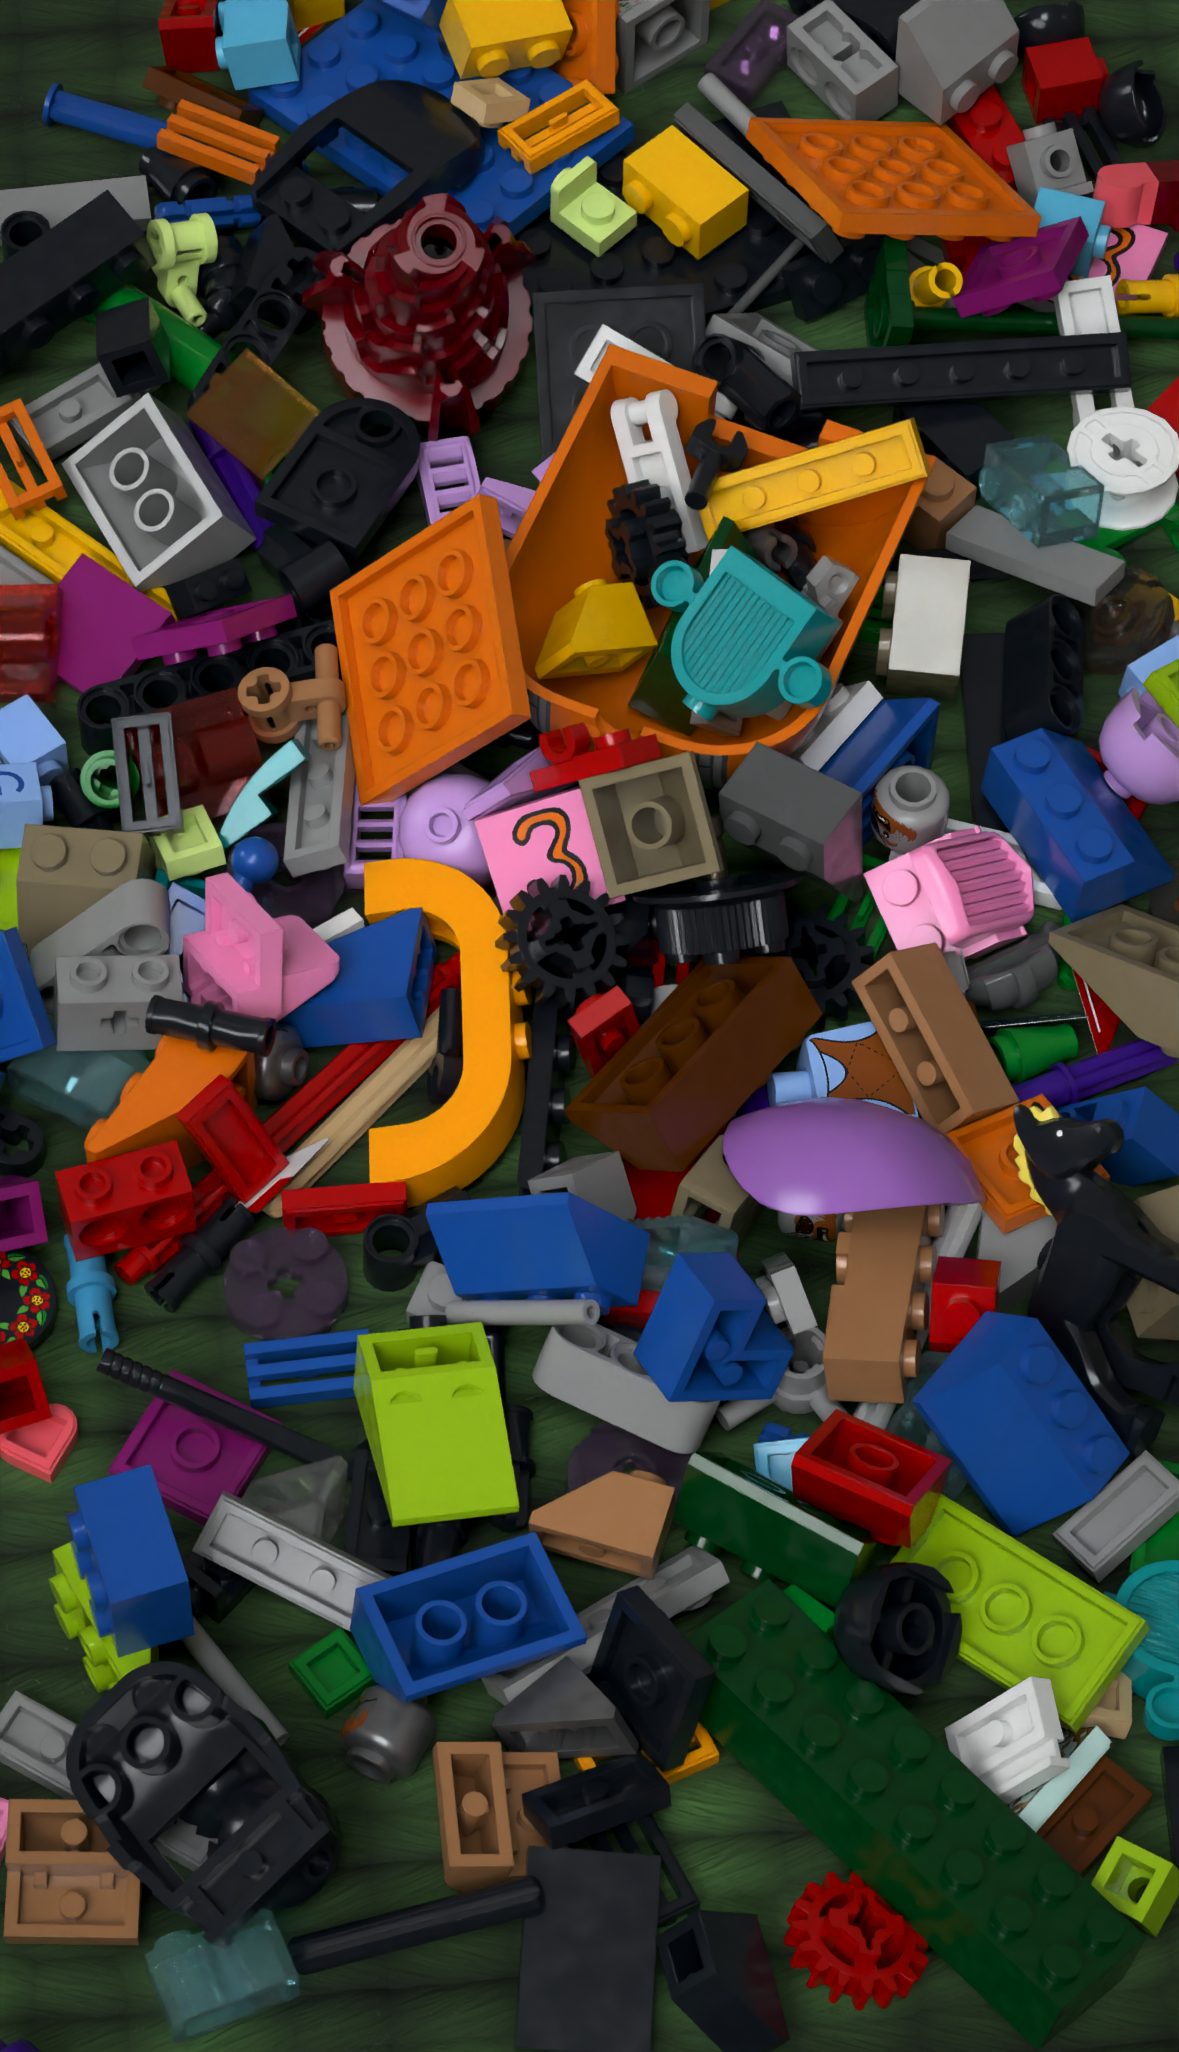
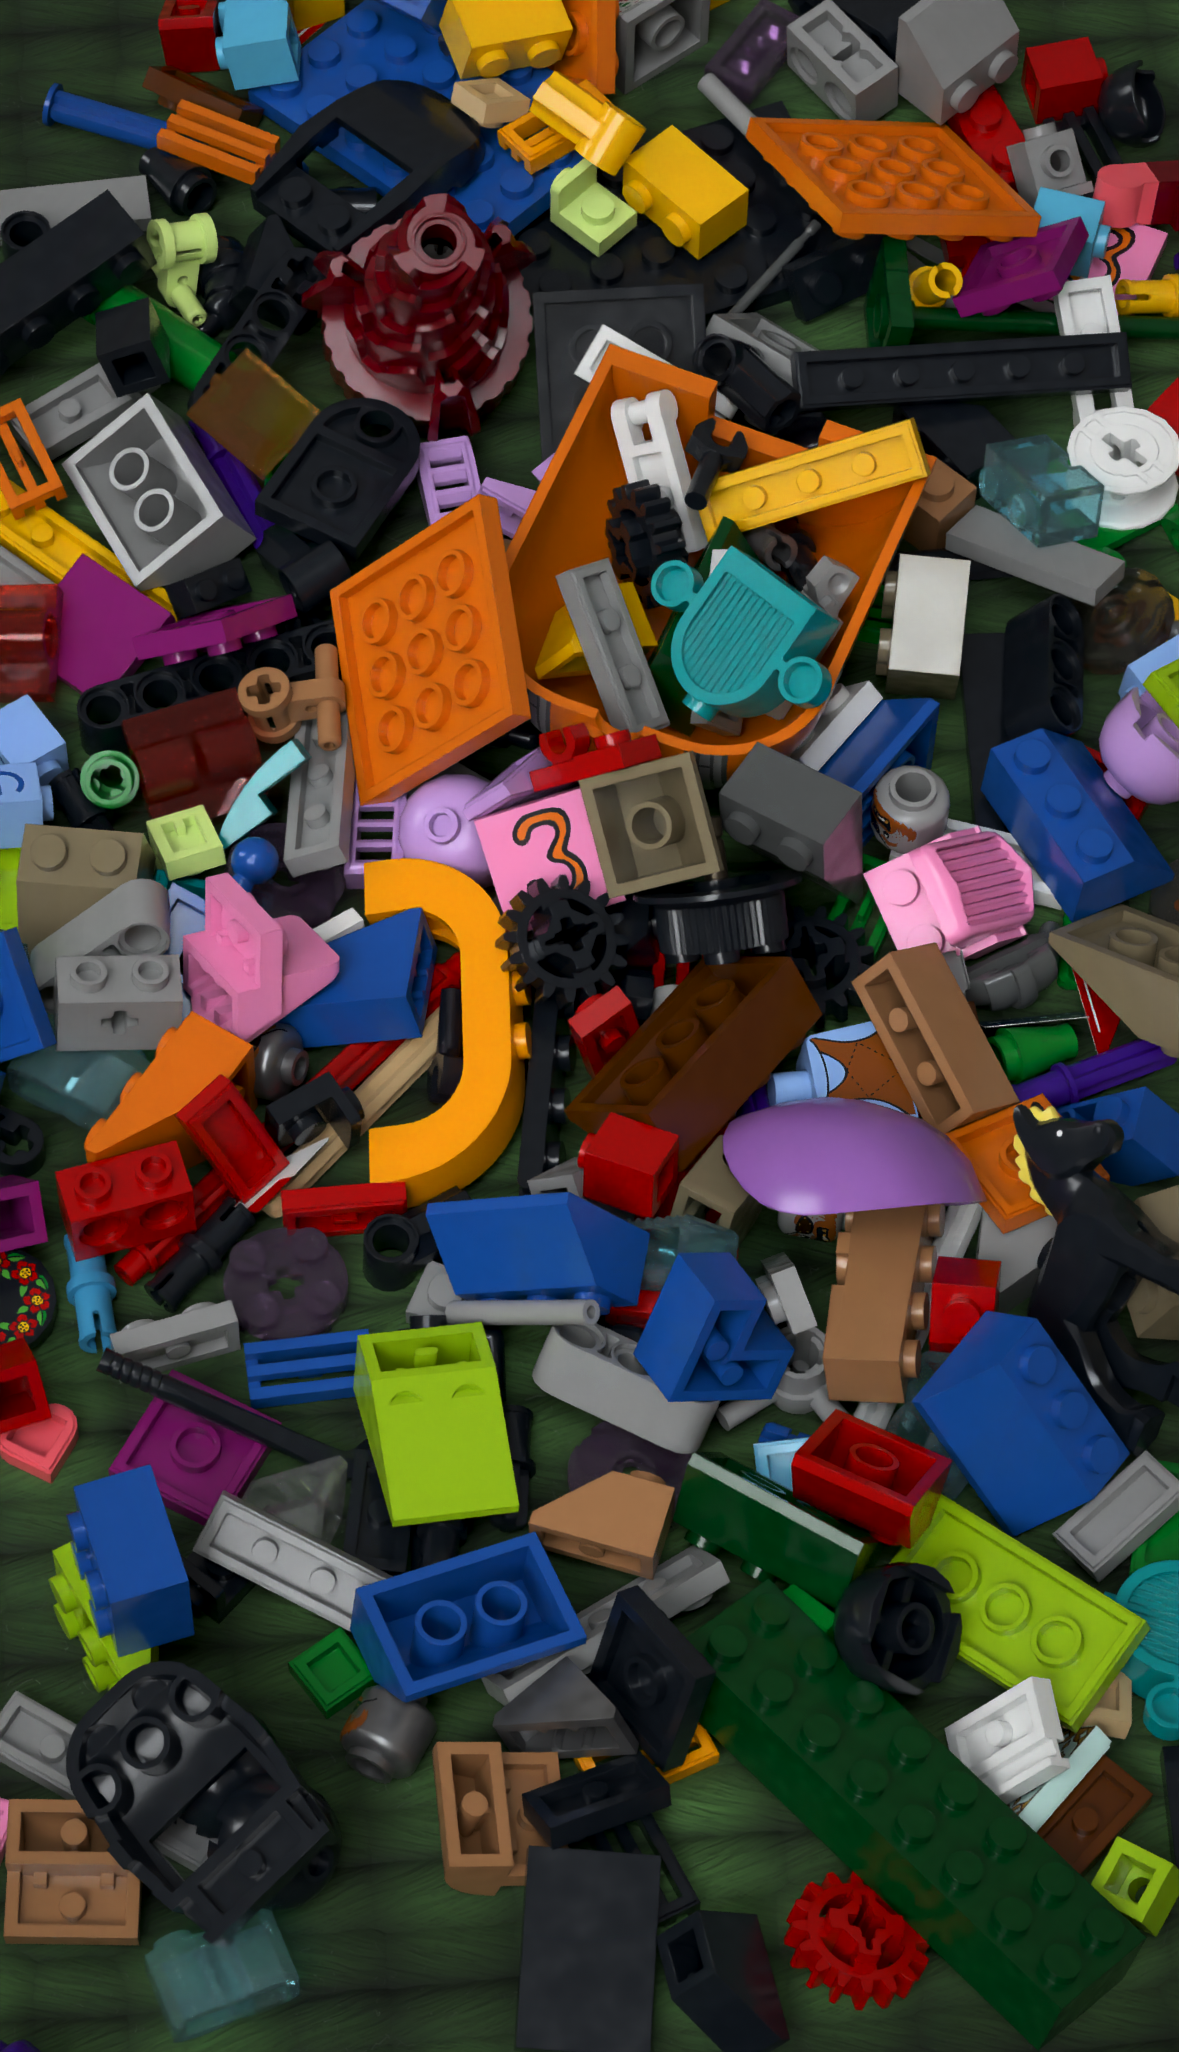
(153, 824): black tile -> none
(179, 1340): none -> light grey plate
(210, 1025): black pin -> none
(222, 211): blue axle -> none
(229, 1679): light grey piece -> none
(307, 1110): none -> black bracket
(417, 1925): black axle -> none
(598, 129): none -> yellow piece
(612, 647): none -> light grey tile
(629, 1165): none -> red brick
(762, 186): dark grey tile -> none
(1049, 25): black hair -> none

